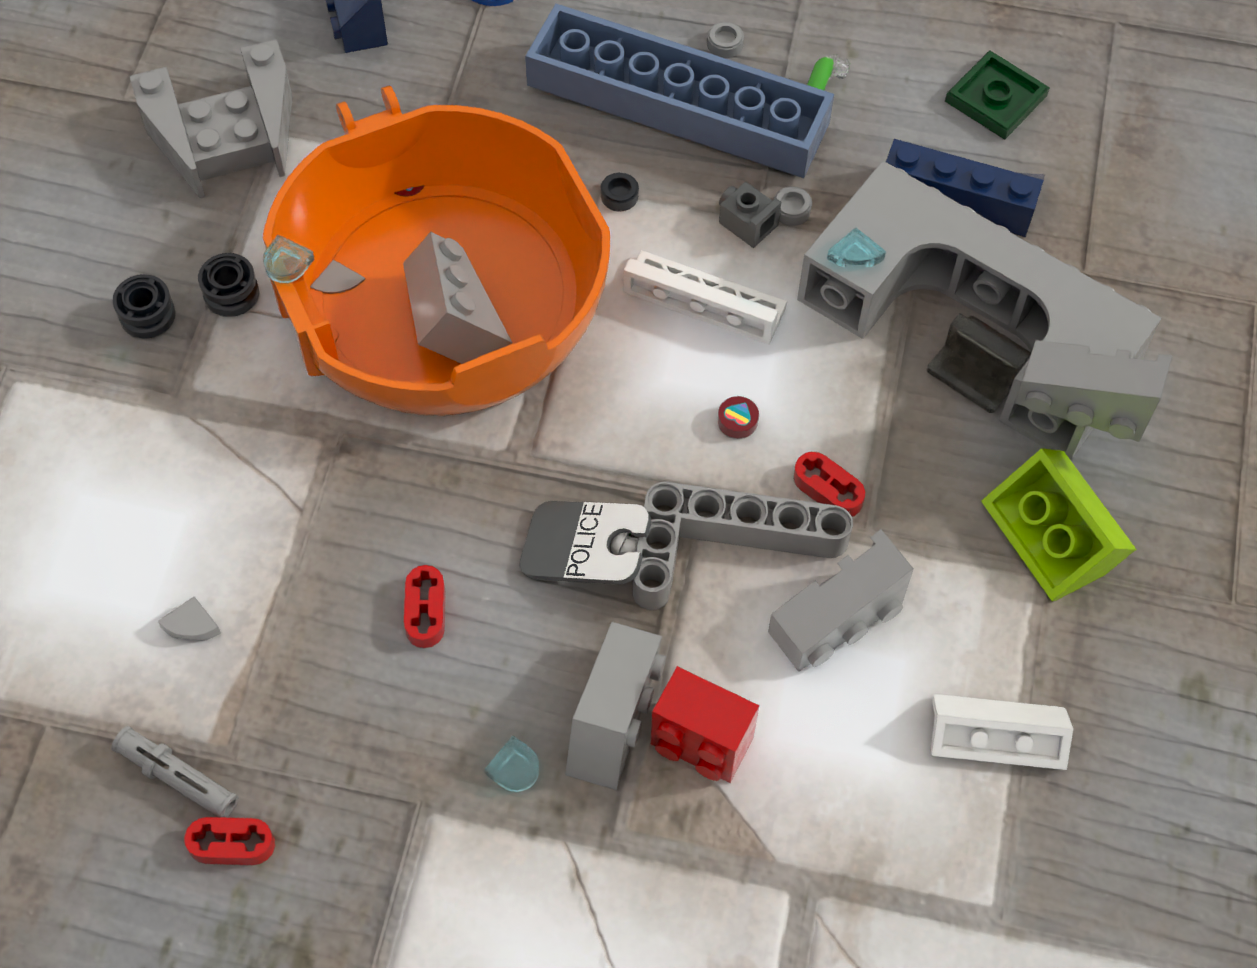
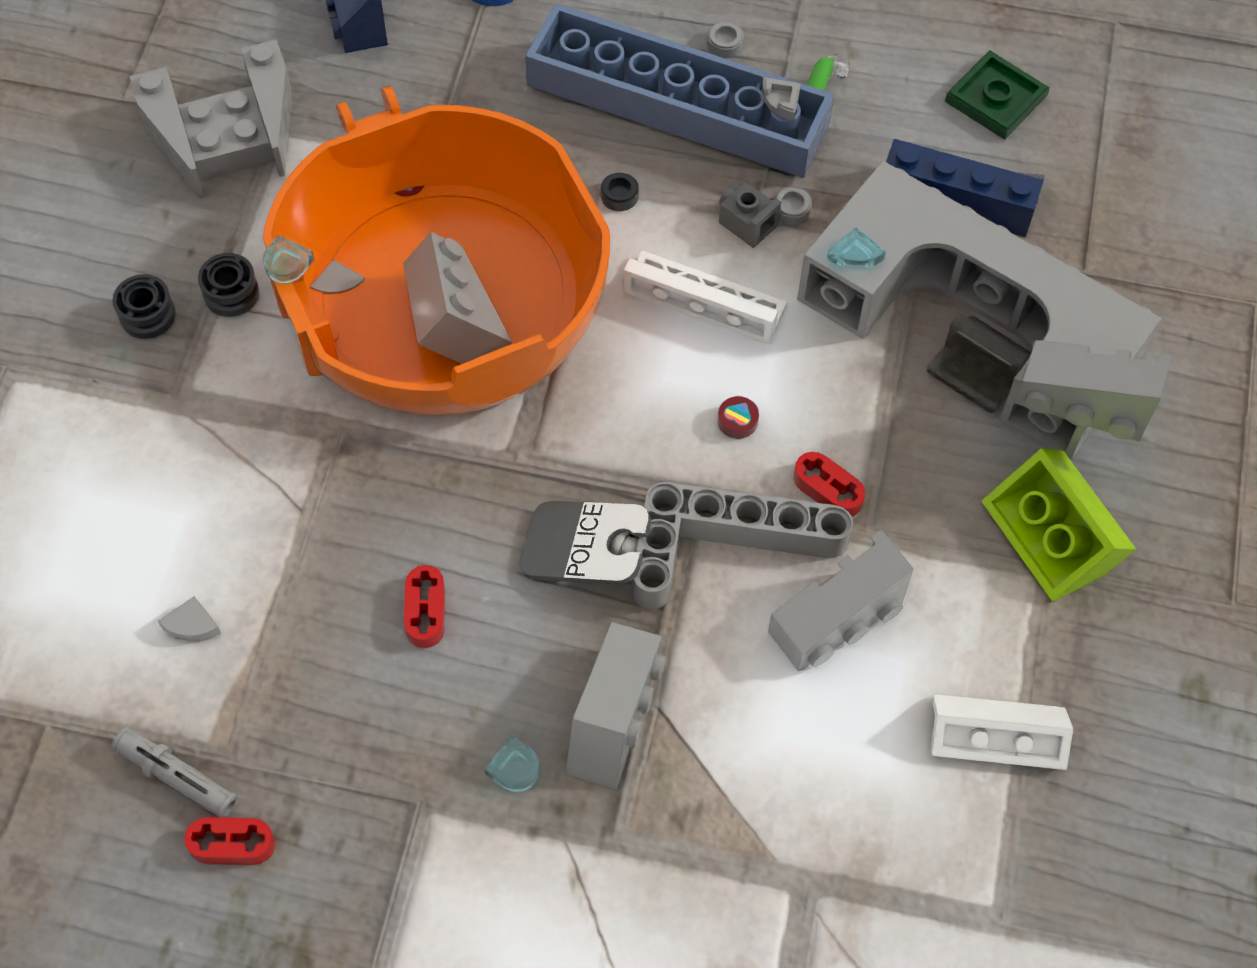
(703, 725): red brick -> none
(781, 97): none -> light grey tile

